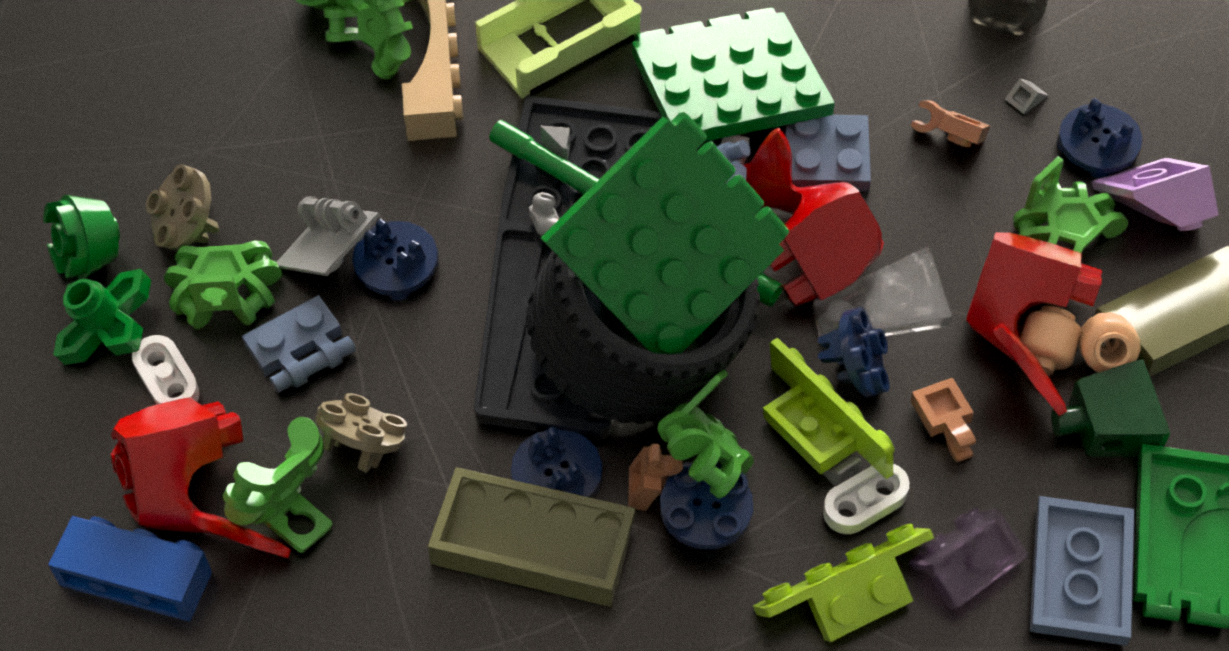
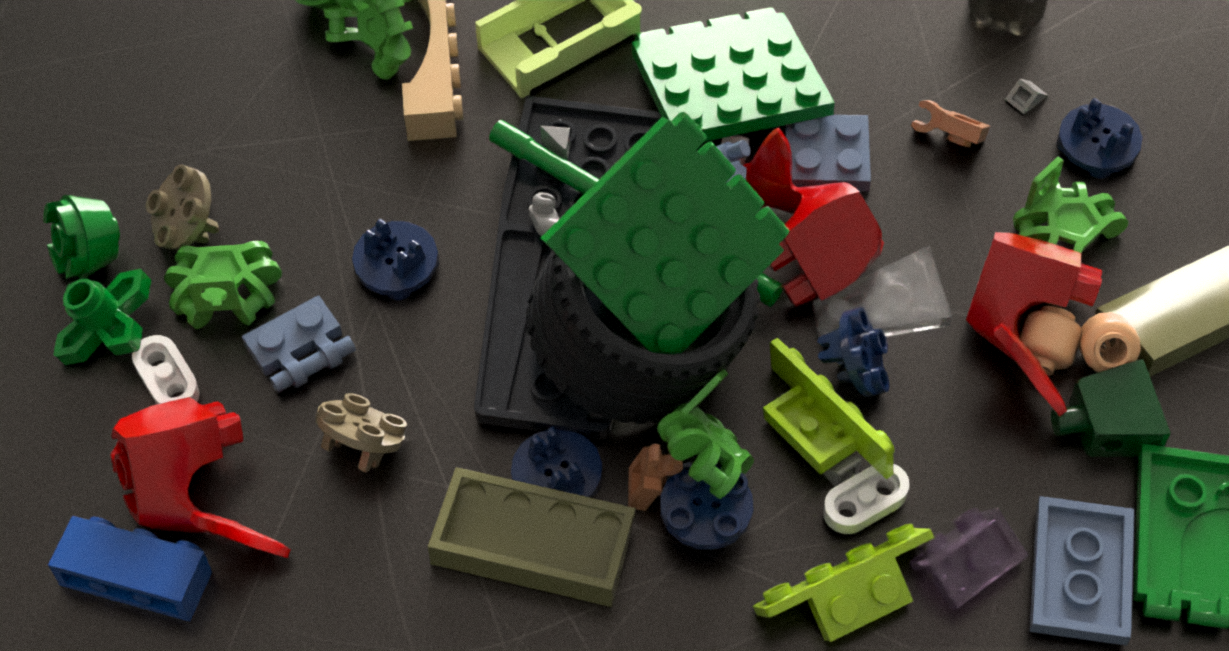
(268, 494): bright green piece -> none
(329, 236): light grey hinge -> none
(947, 412): nougat plate -> none
(1166, 191): lavender slope -> none

